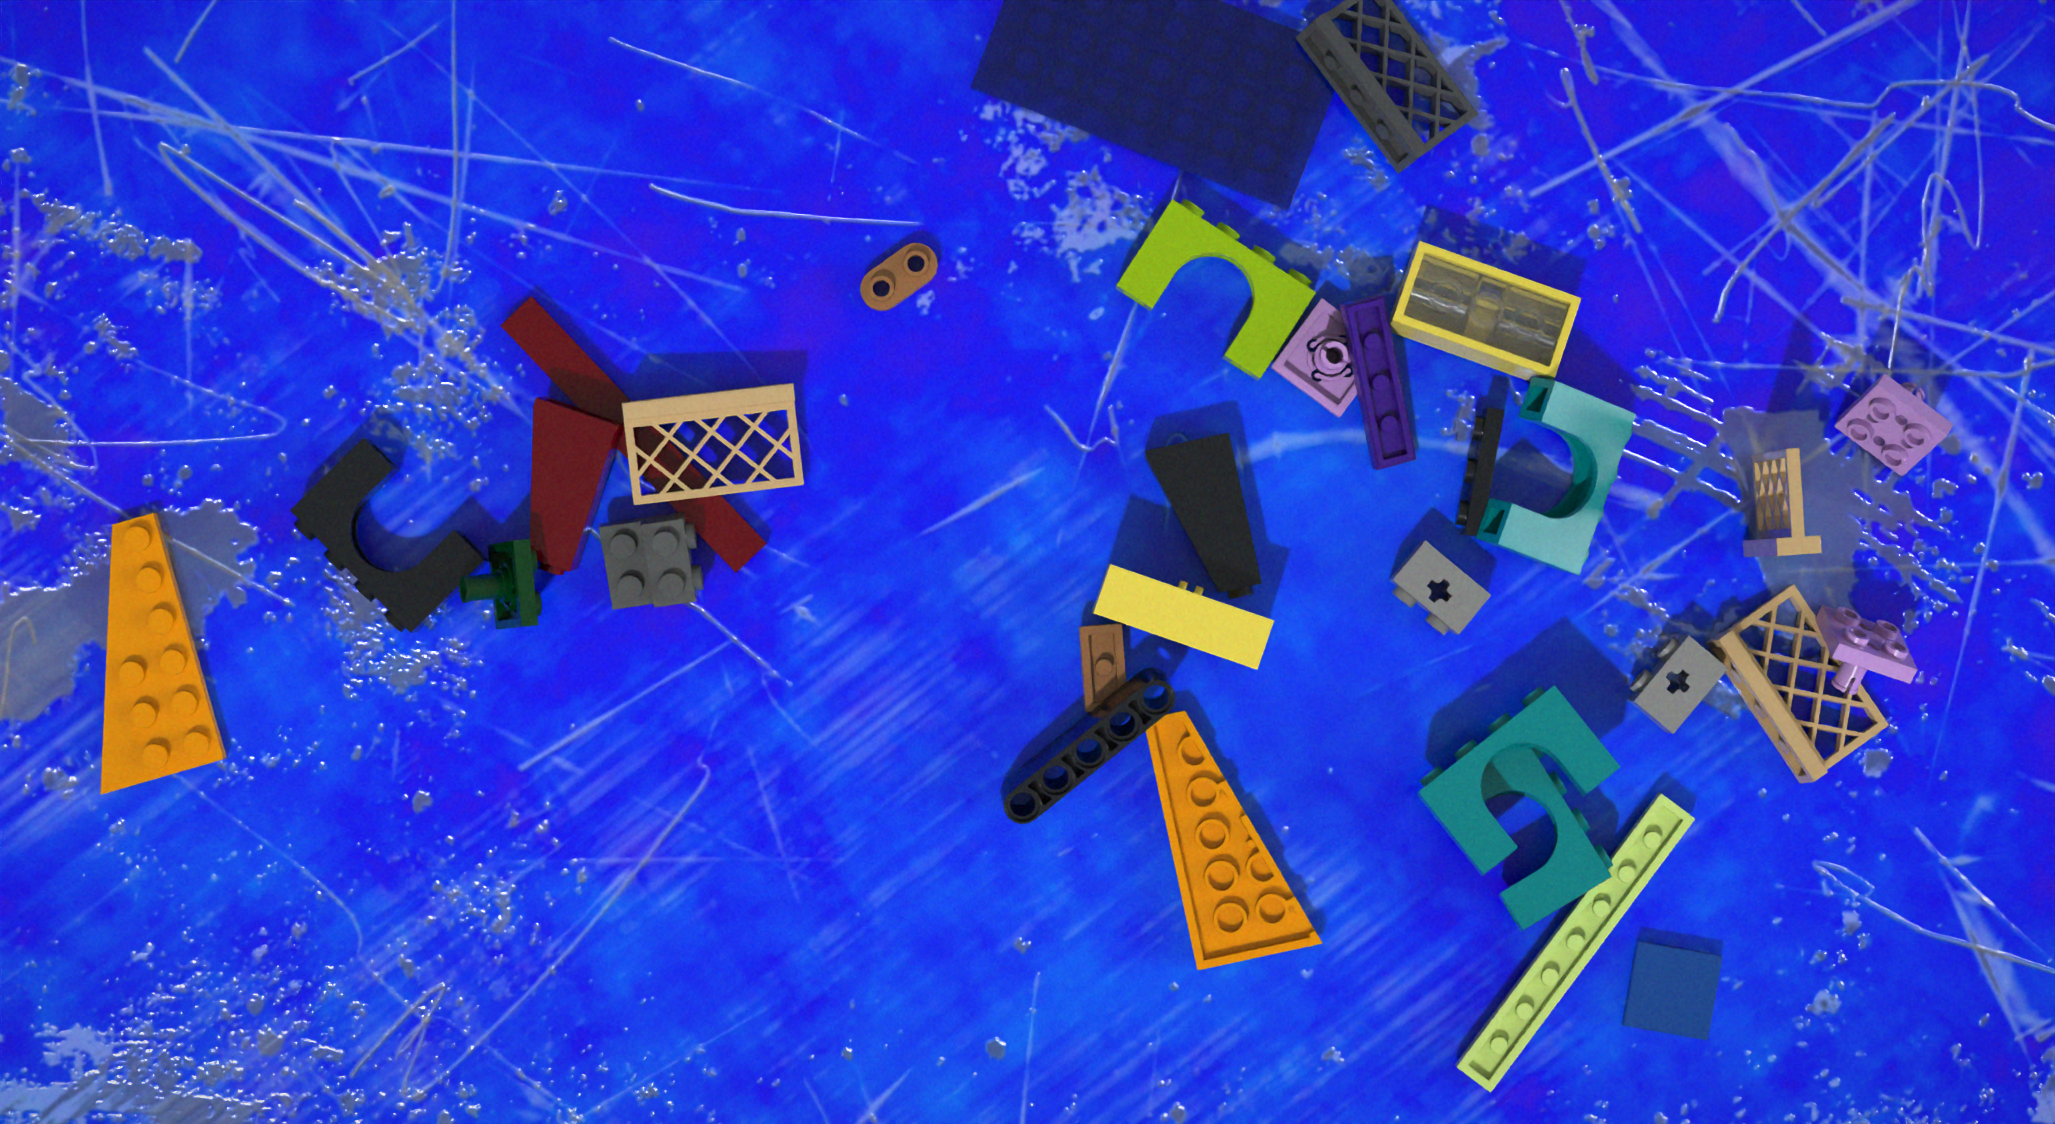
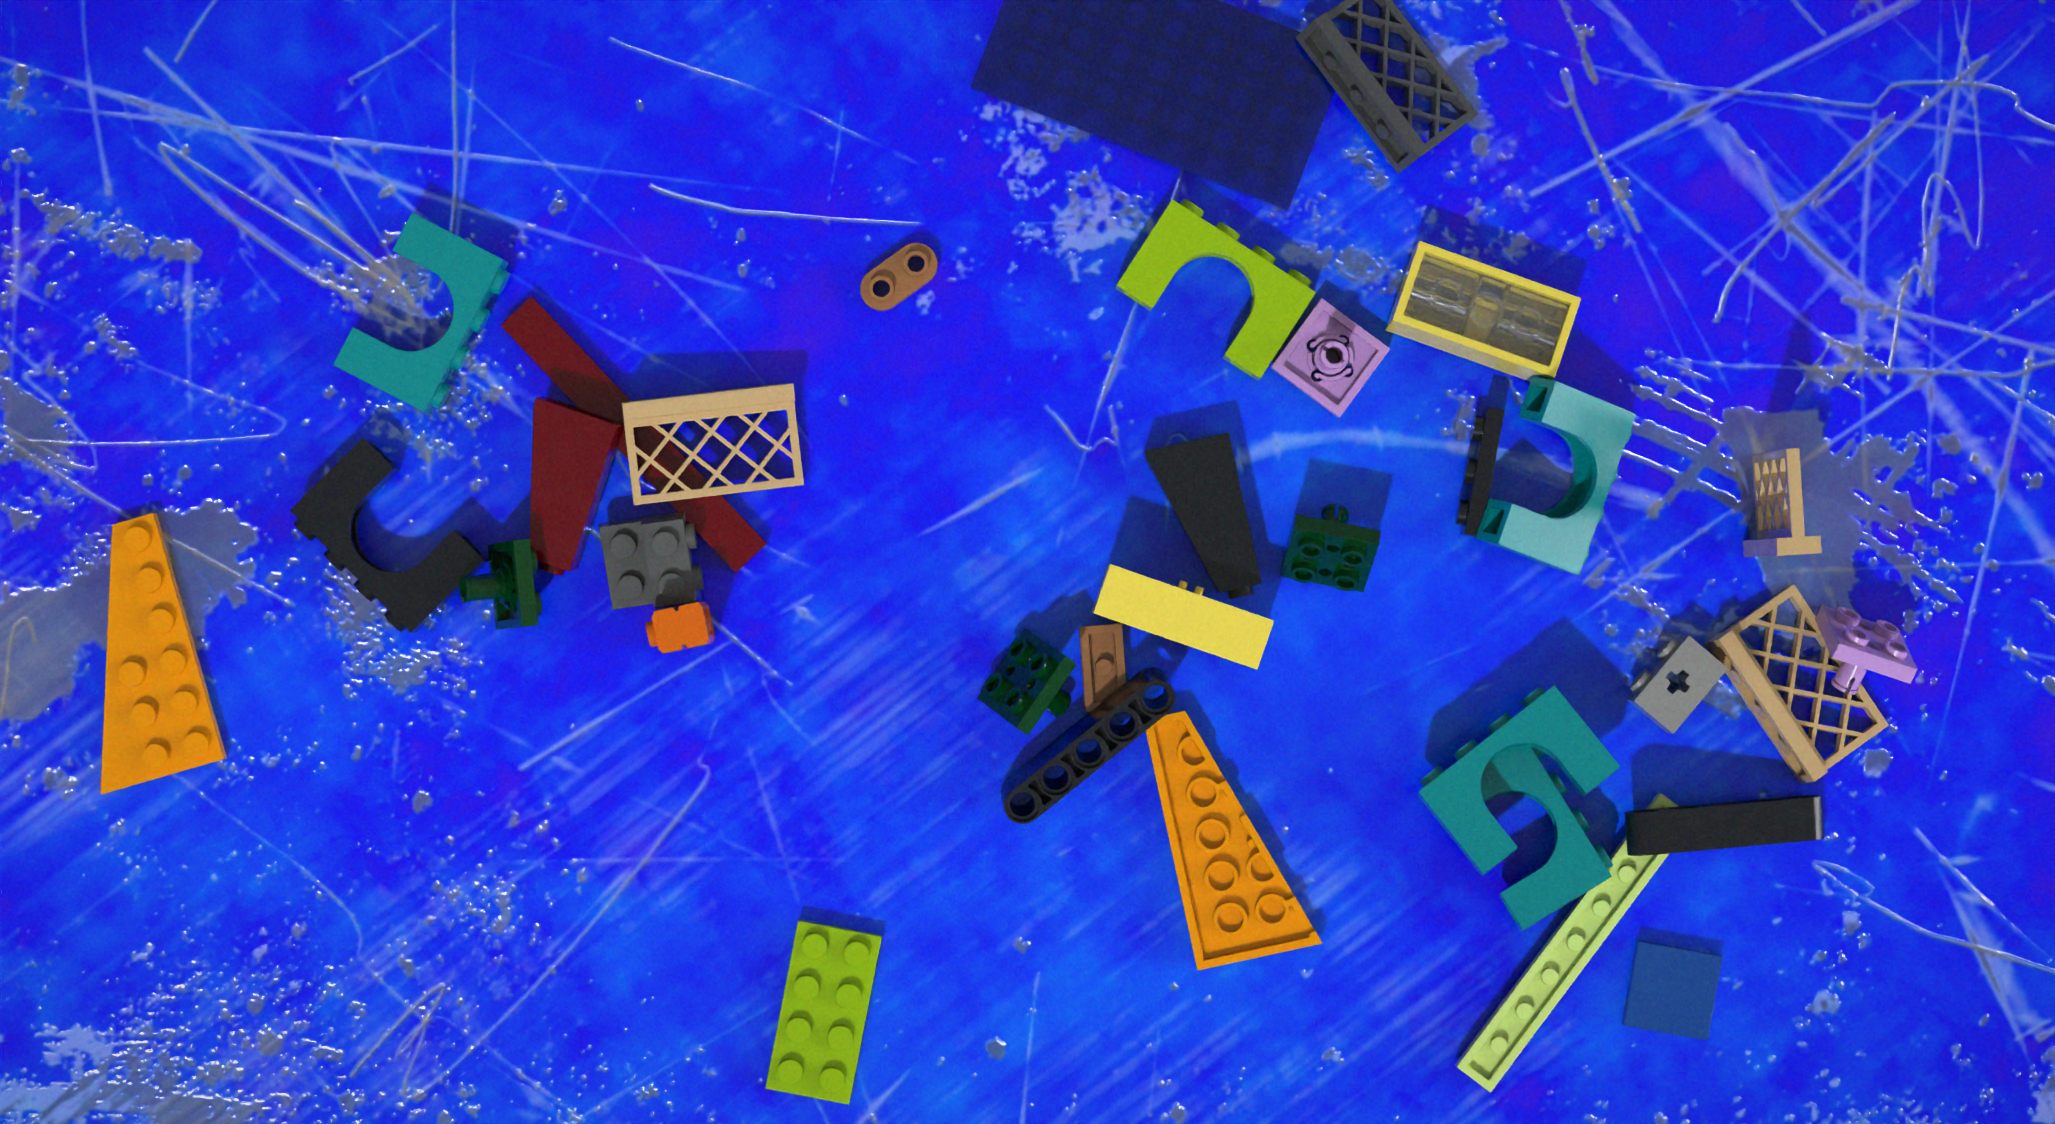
(423, 375): none -> teal arch
(681, 627): none -> orange brick
(823, 1011): none -> lime plate
(1028, 682): none -> dark green plate
(1330, 551): none -> dark green plate
(1377, 381): dark purple tile -> none
(1463, 594): light grey brick -> none
(1724, 825): none -> black beam
(1899, 418): lavender plate -> none

